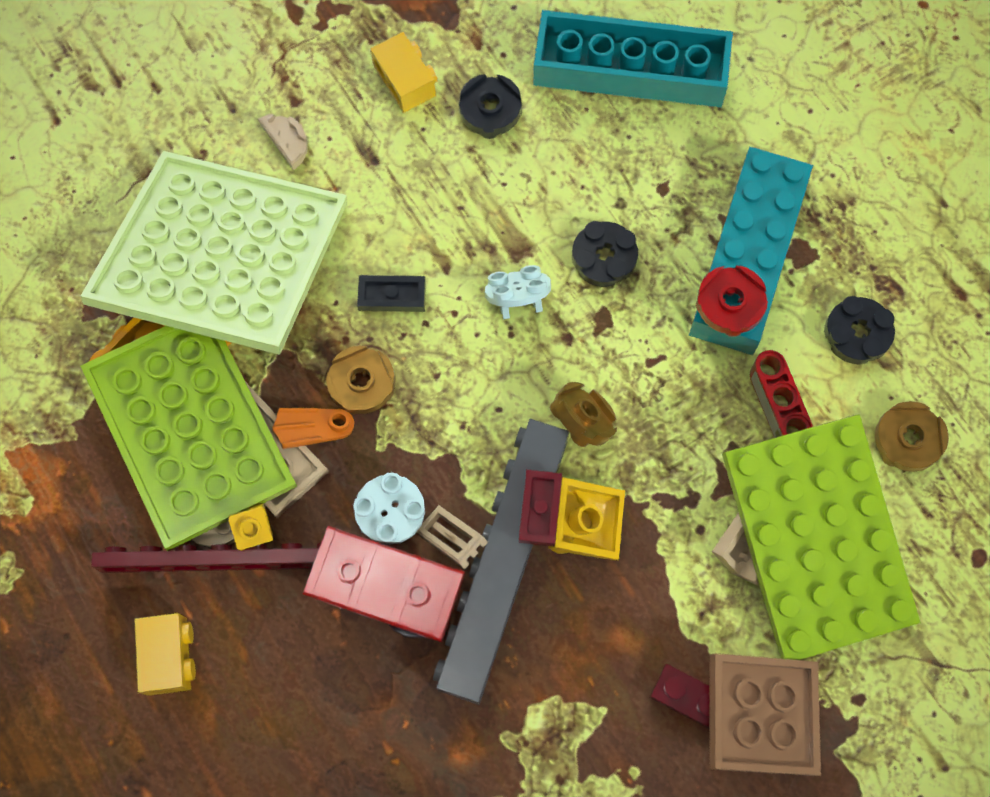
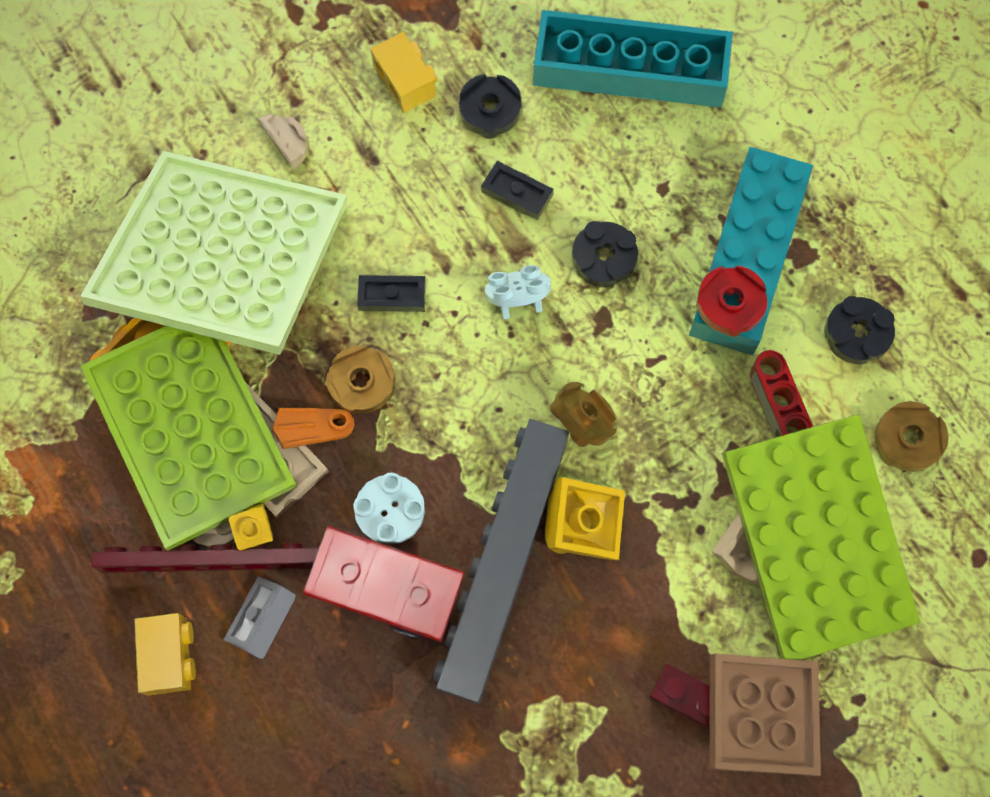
(260, 617): none -> light grey slope
(467, 549): tan tile -> none
(517, 190): none -> black plate
(540, 508): dark red plate -> none

